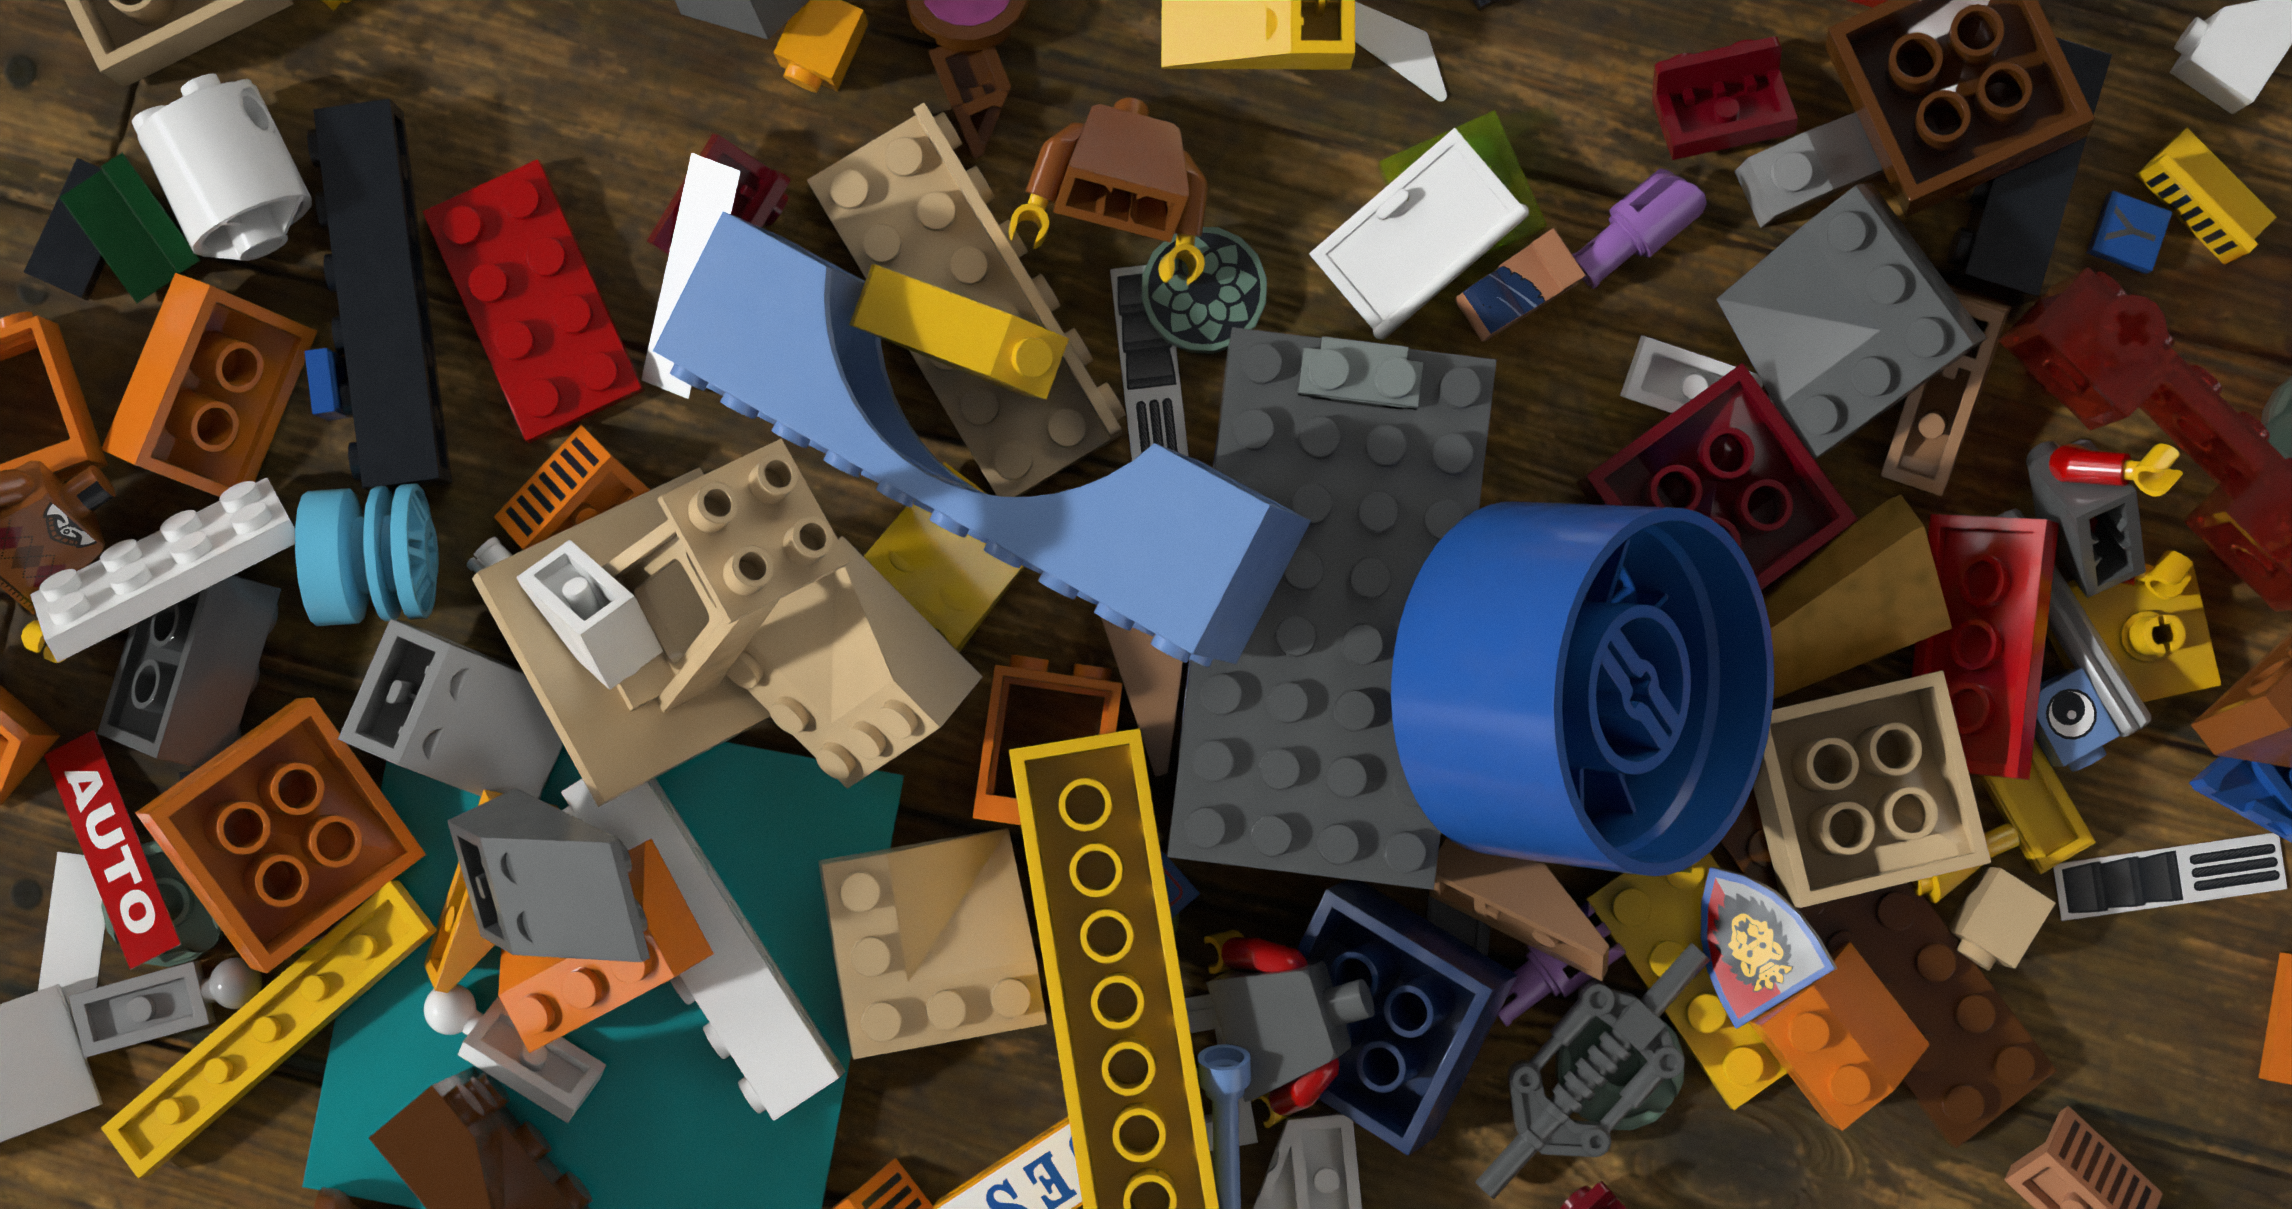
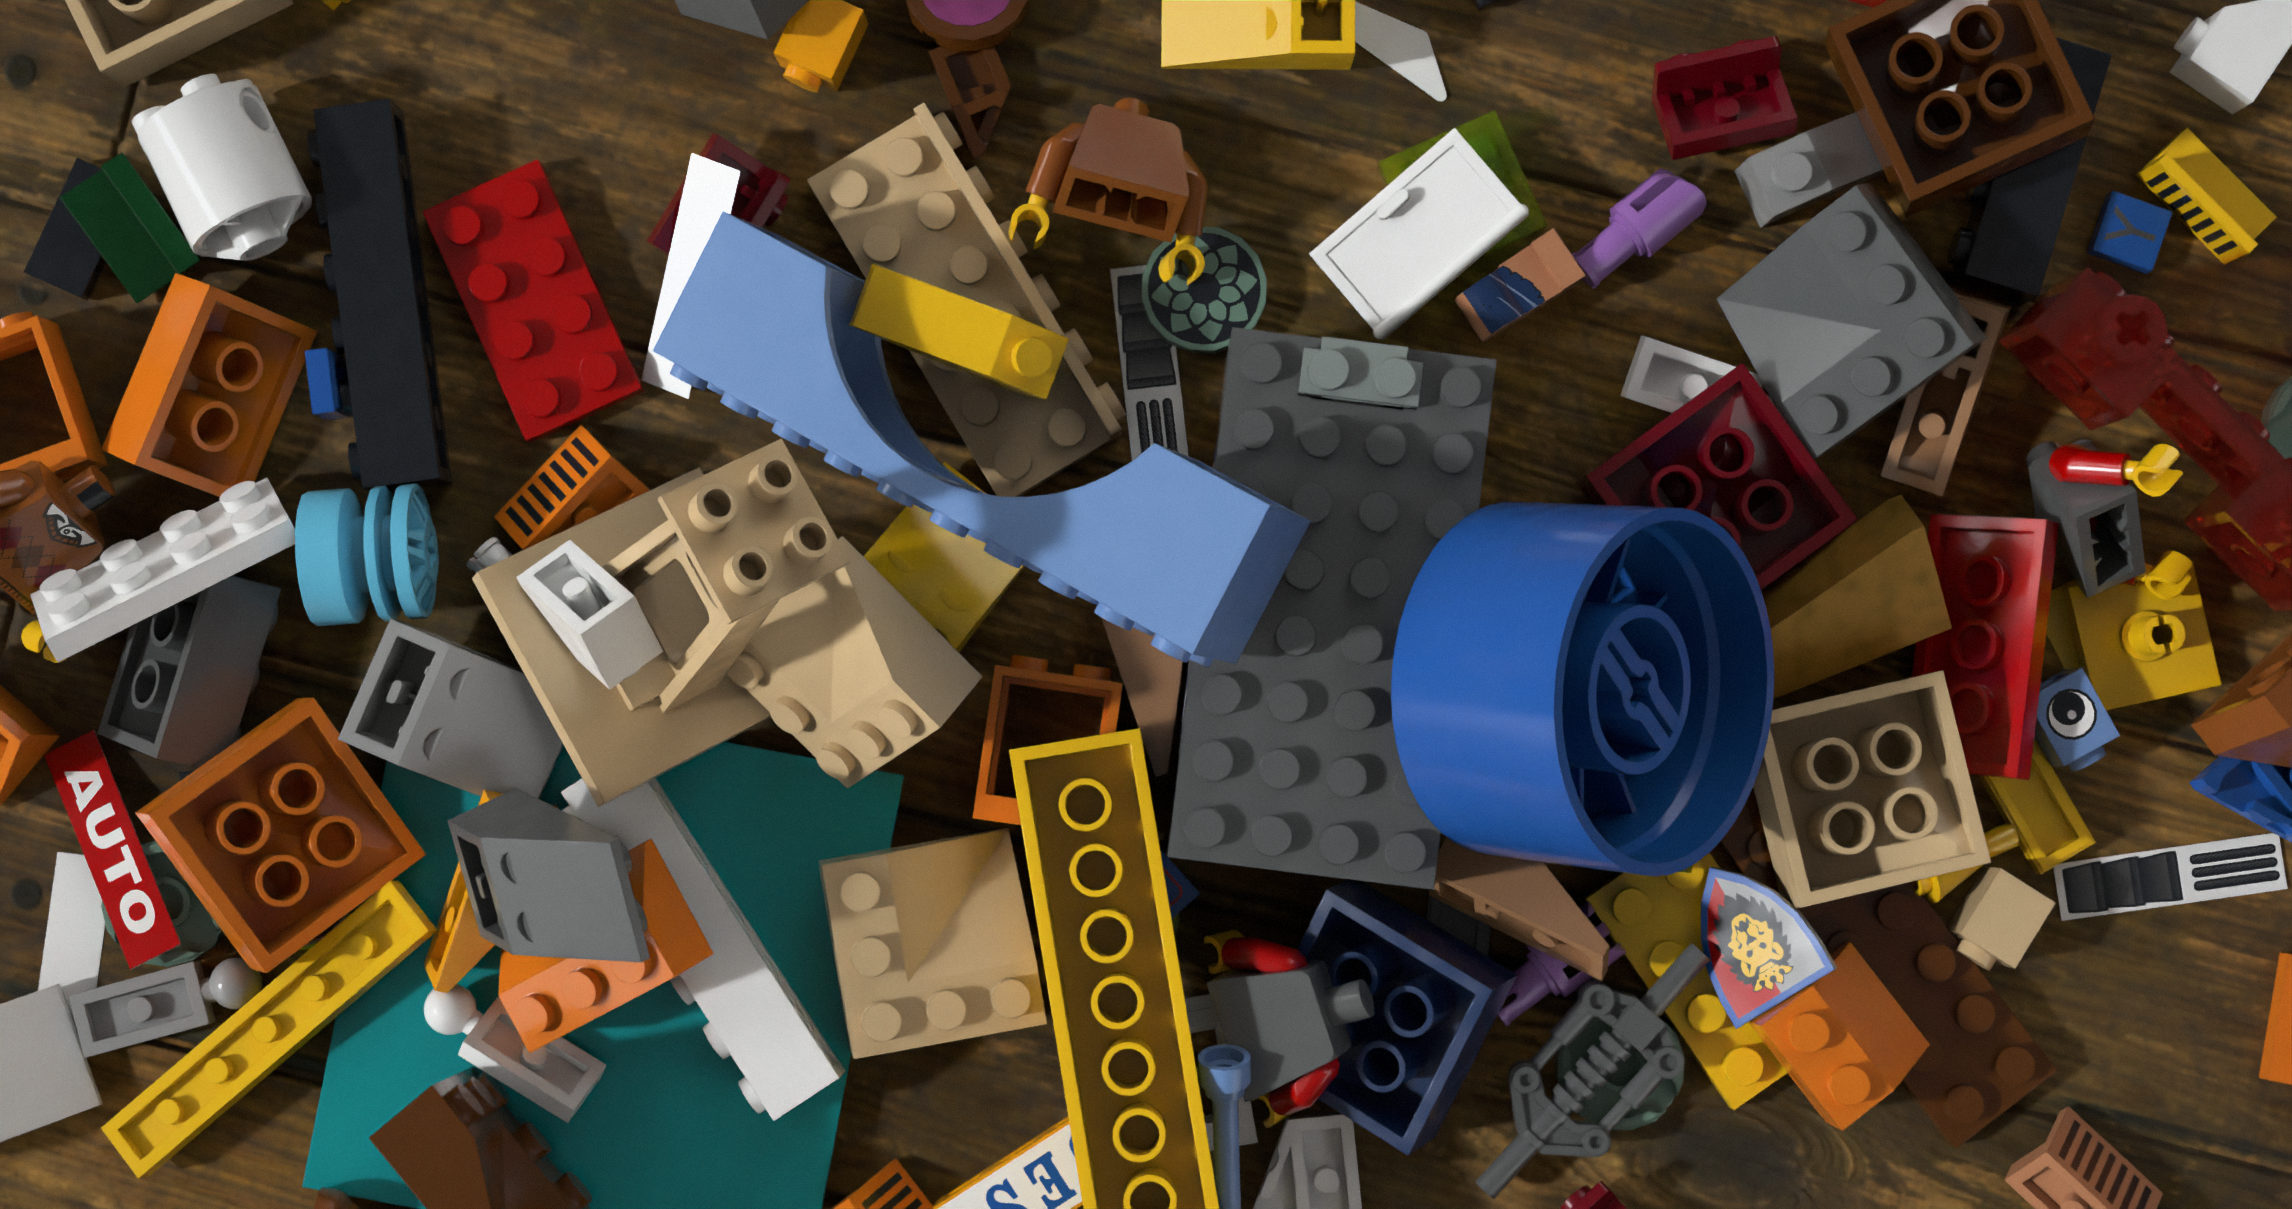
(2089, 651): light grey axle -> none

